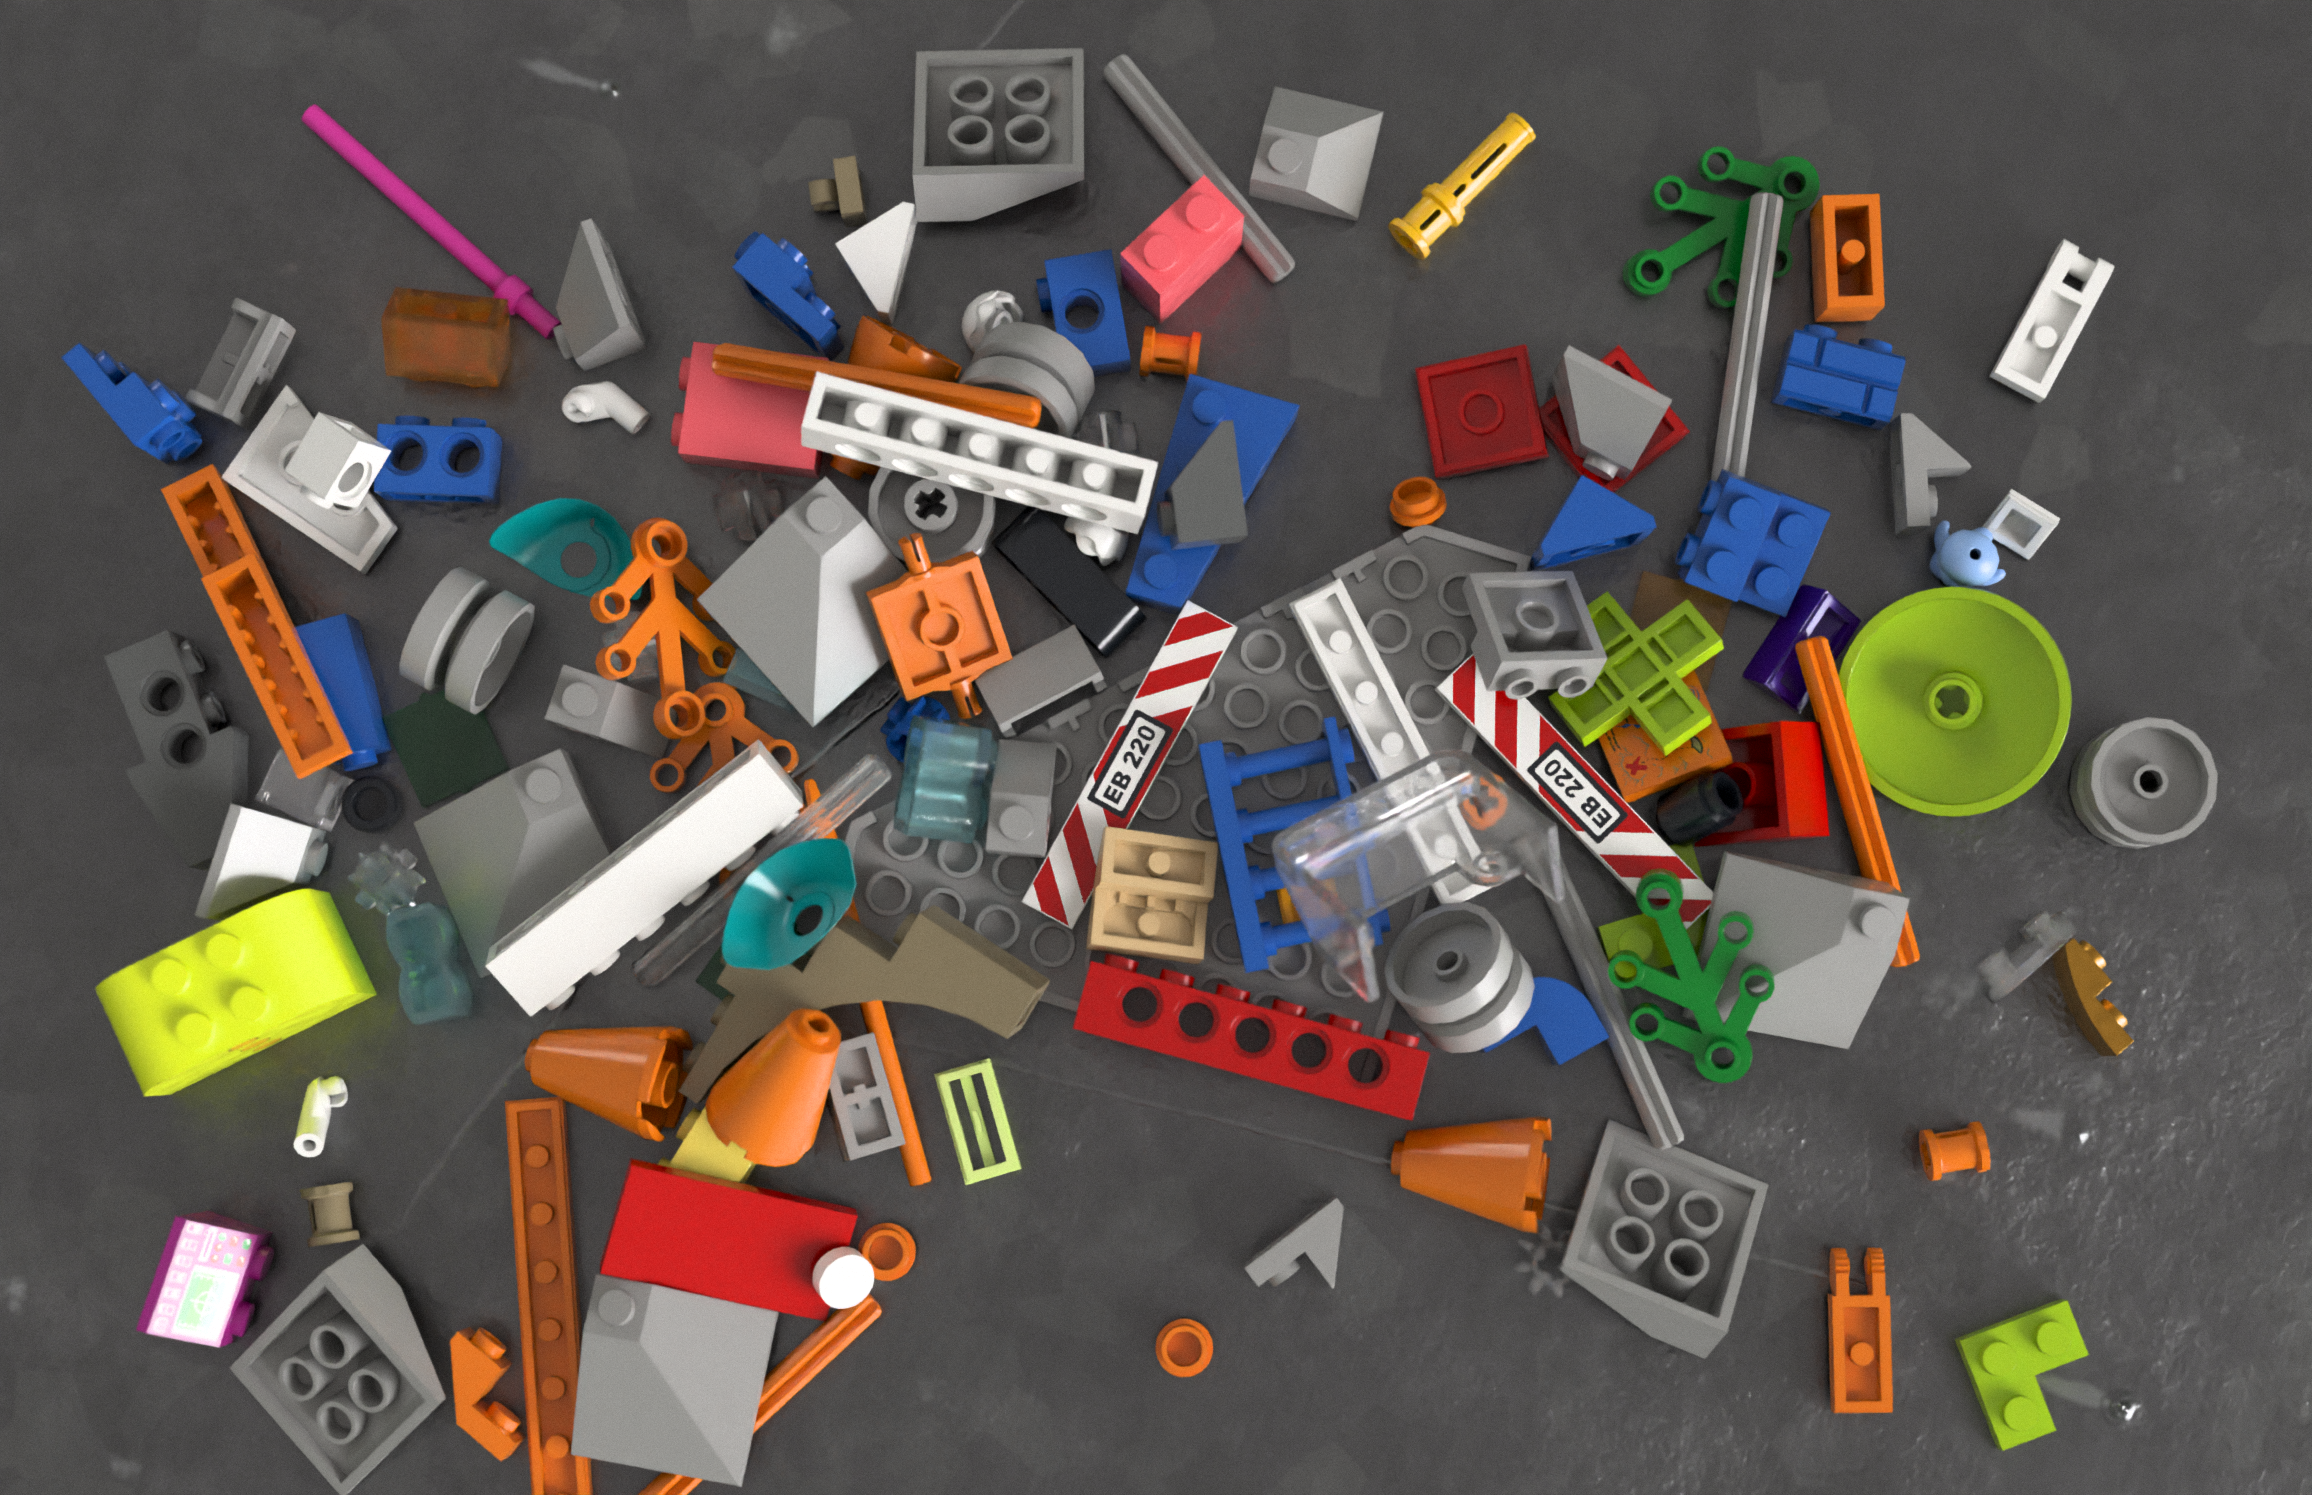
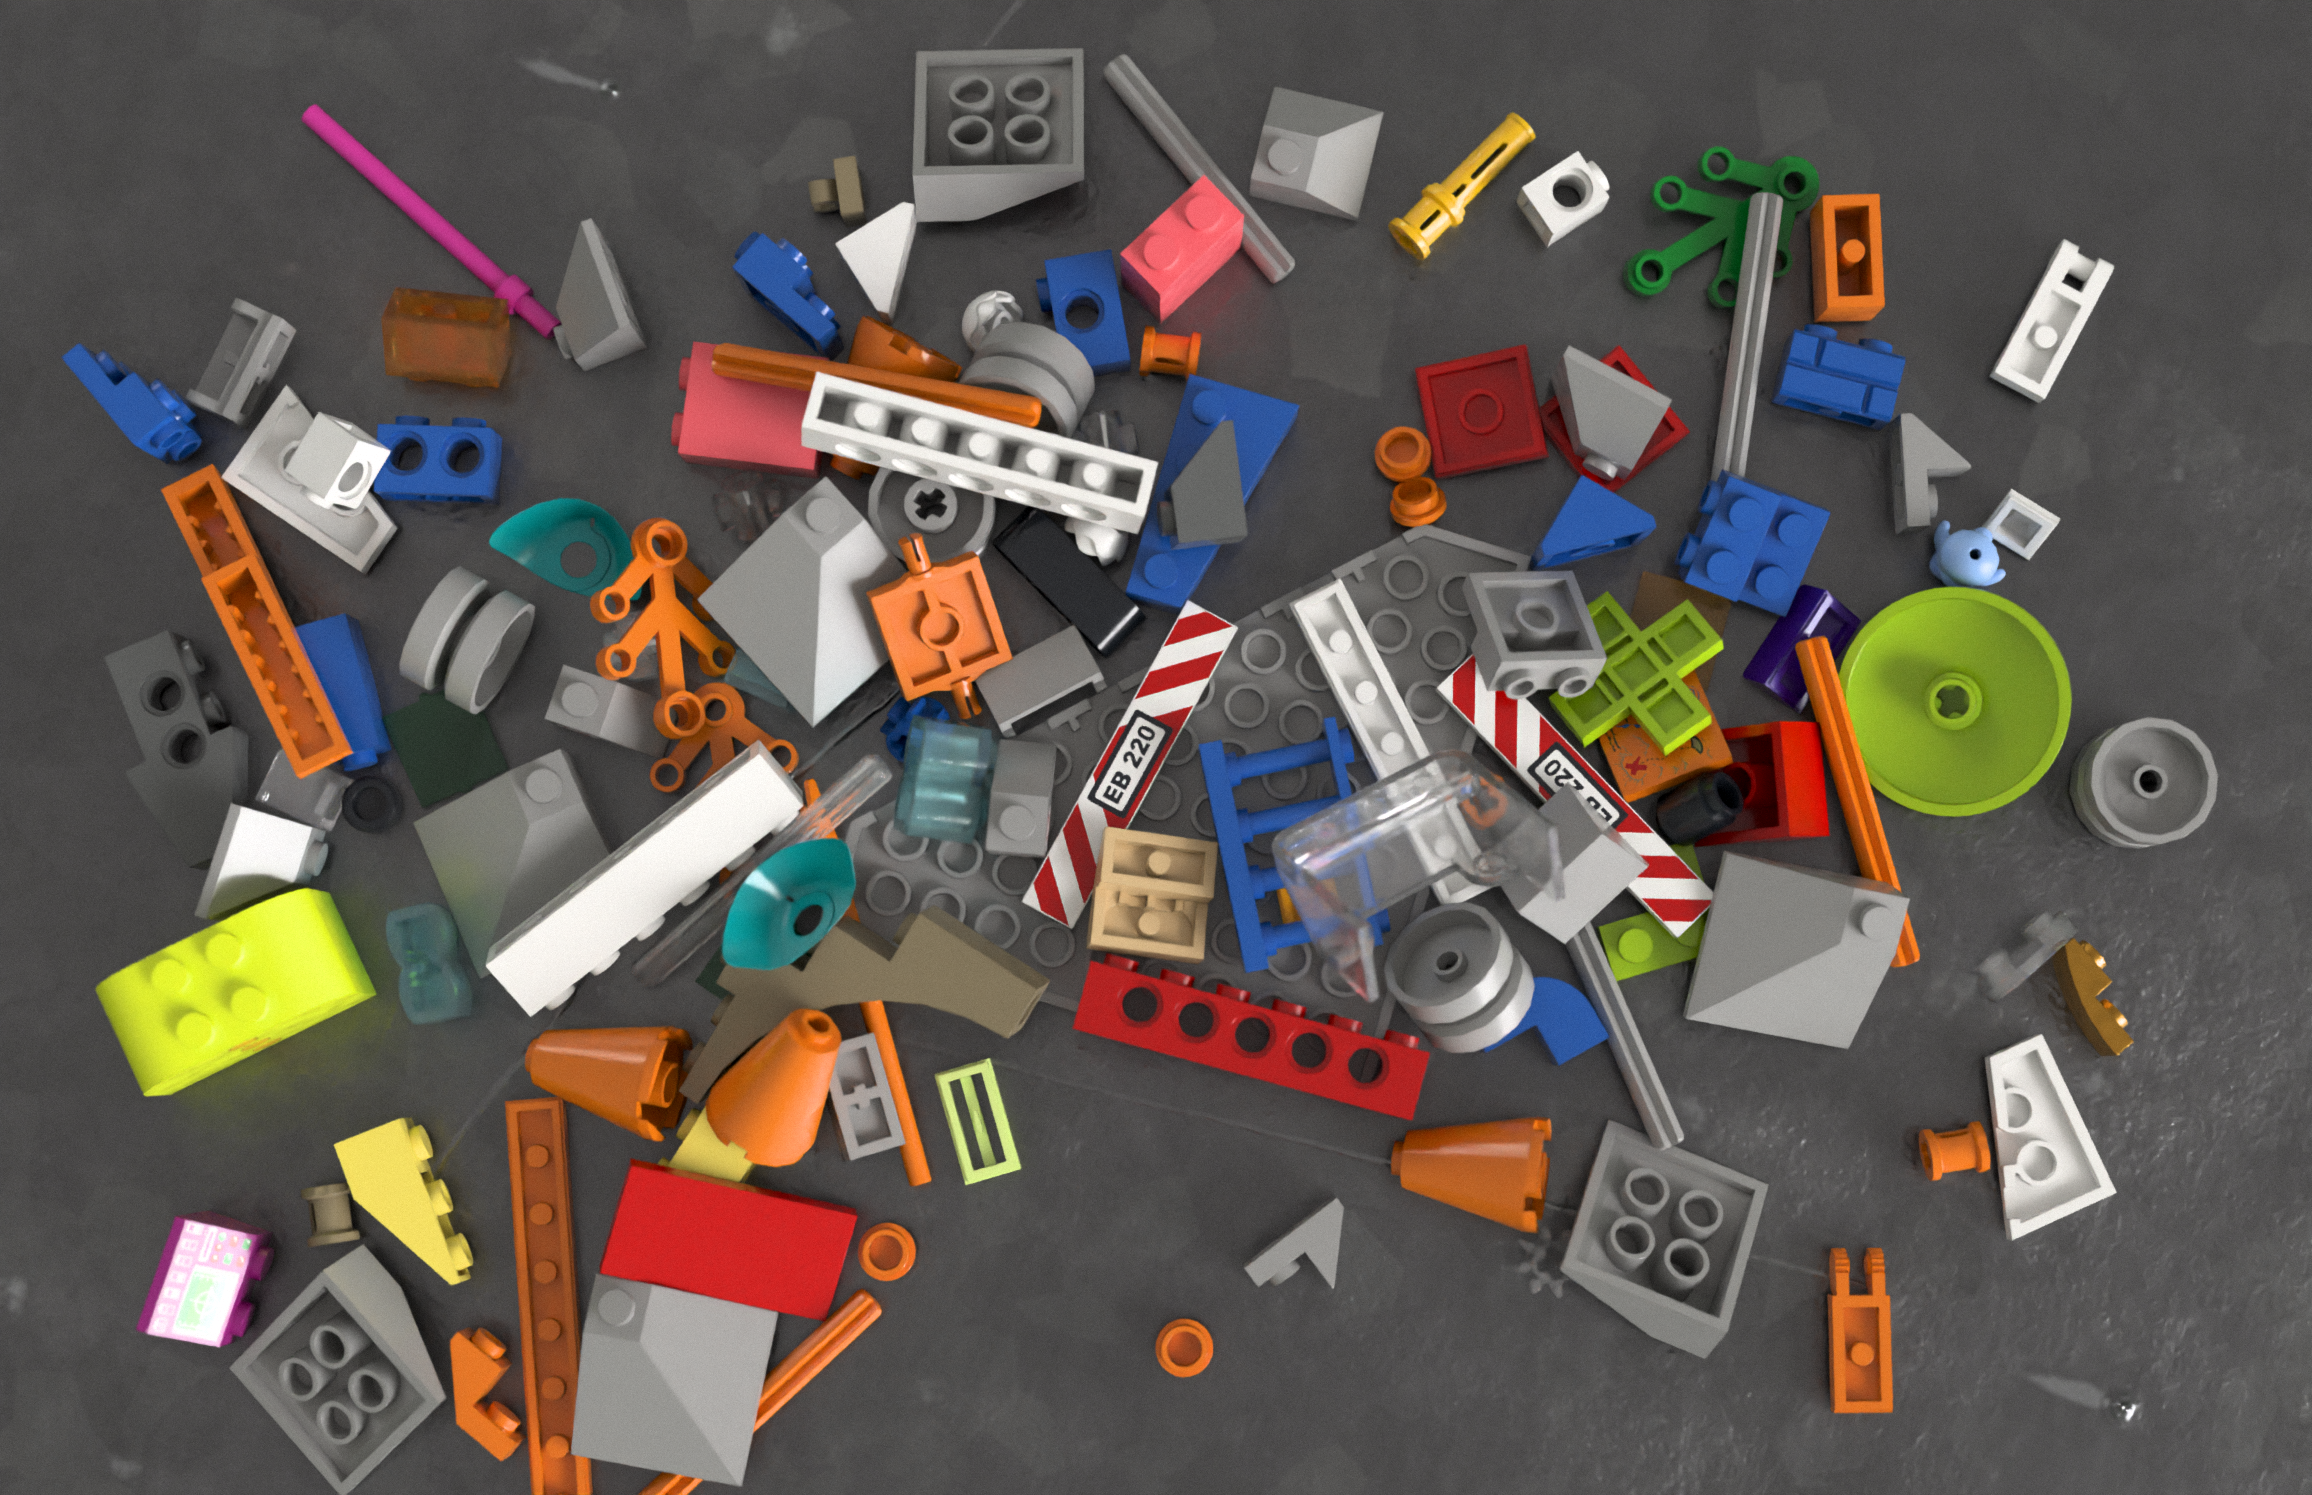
(316, 1113): white arm -> none
(374, 869): clear gear -> none
(396, 1186): none -> light yellow slope
(604, 401): white arm -> none
(843, 1277): white tile -> none
(1403, 454): none -> orange plate
(1546, 214): none -> white brick
(1594, 868): none -> slope
(1694, 987): green plant -> none
(2004, 1367): lime plate -> none
(2040, 1140): none -> white wing

